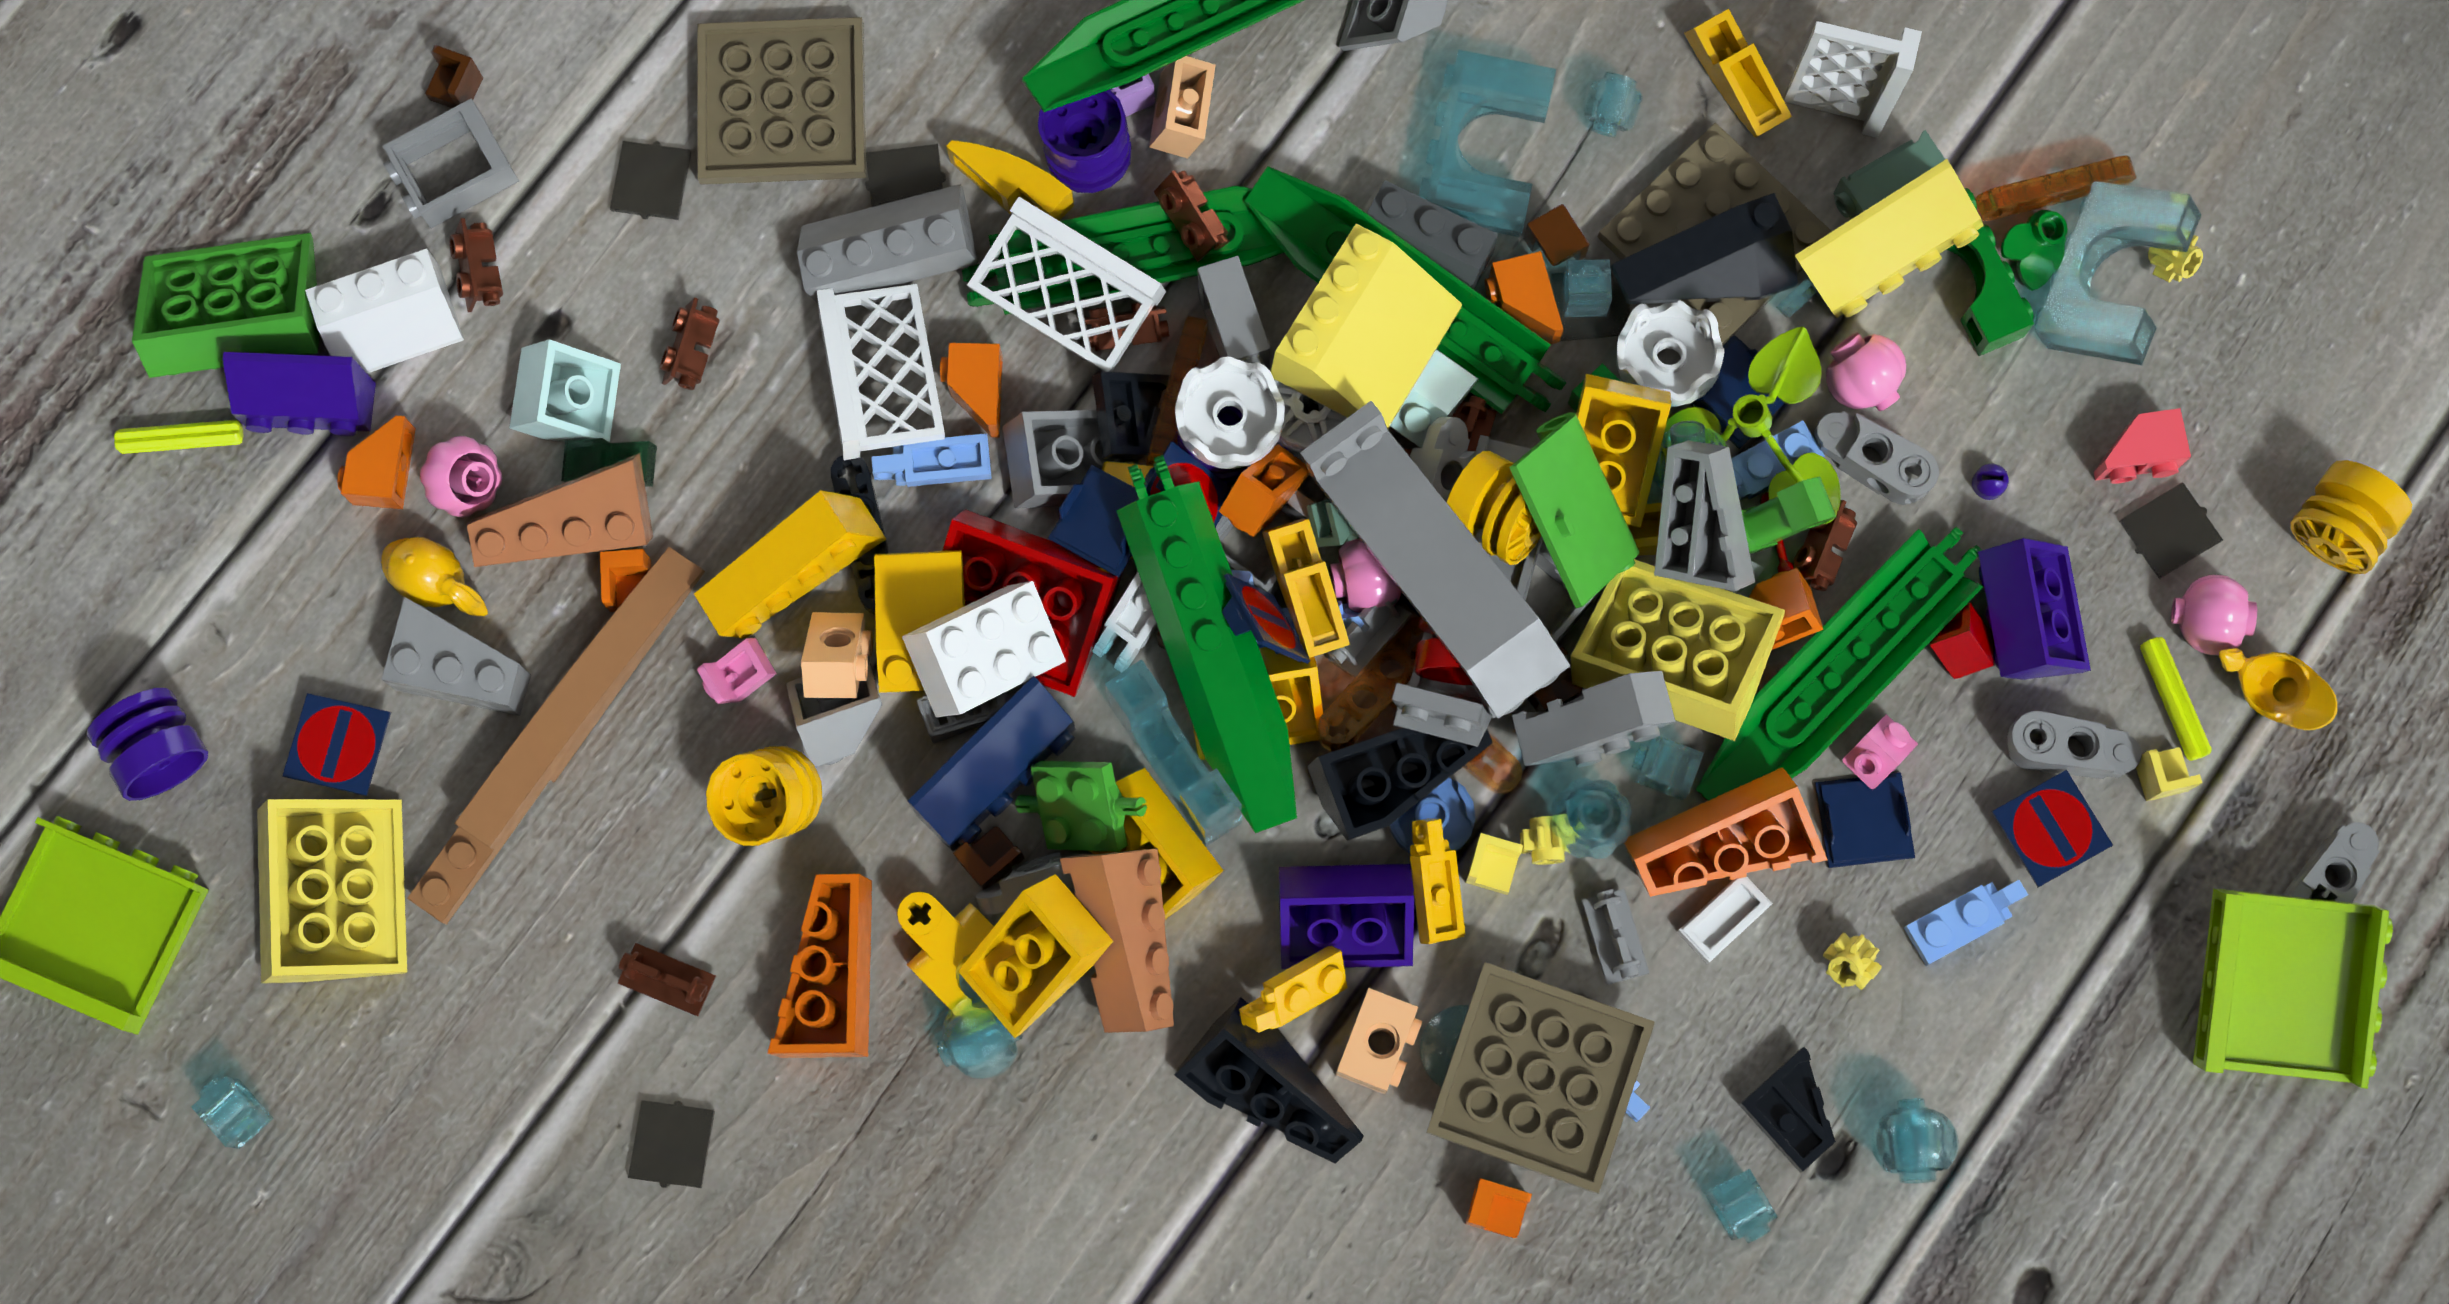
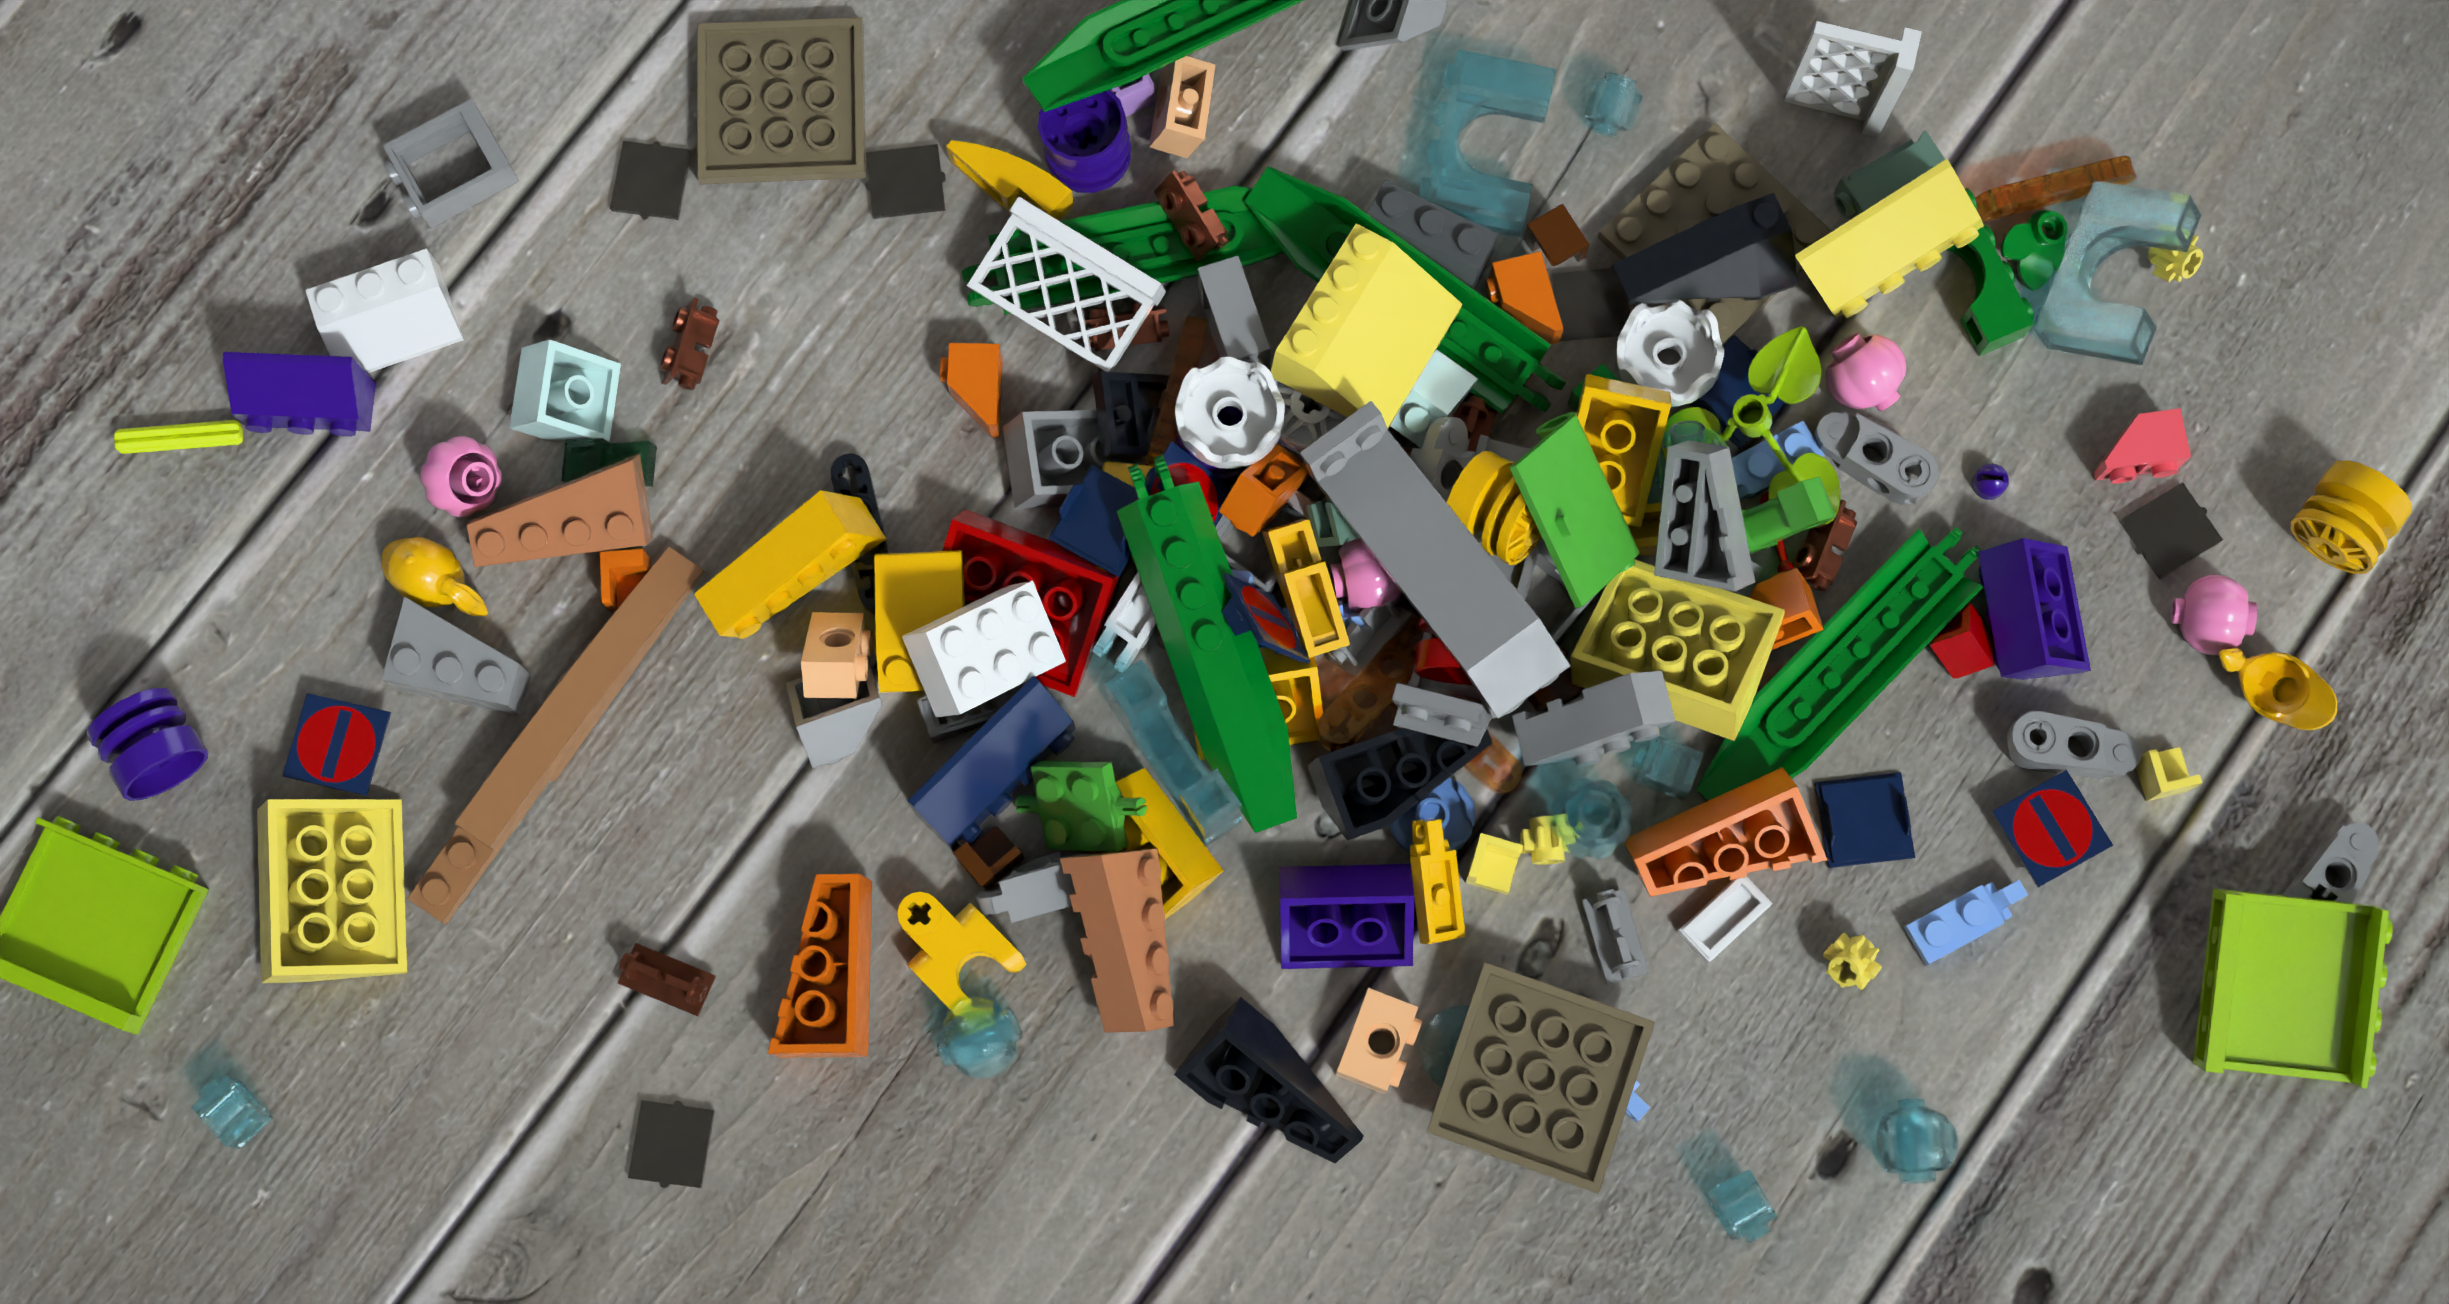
(225, 301): bright green slope -> none
(379, 466): orange slope -> none
(454, 79): reddish brown panel -> none
(471, 249): copper hinge -> none
(736, 673): bright pink bracket -> none
(743, 799): yellow wheel -> none
(843, 377): white fence -> none
(888, 244): light grey slope -> none
(936, 462): light blue hinge -> none
(1034, 954): yellow slope -> none
(1296, 990): yellow hinge -> none
(1497, 1208): orange panel -> none
(1587, 288): clear light blue brick -> none
(1738, 73): yellow slope -> none
(1792, 1112): black wing -> none
(1797, 298): clear light blue tile -> none
(1880, 752): bright pink bracket -> none
(2175, 698): neon yellow axle -> none

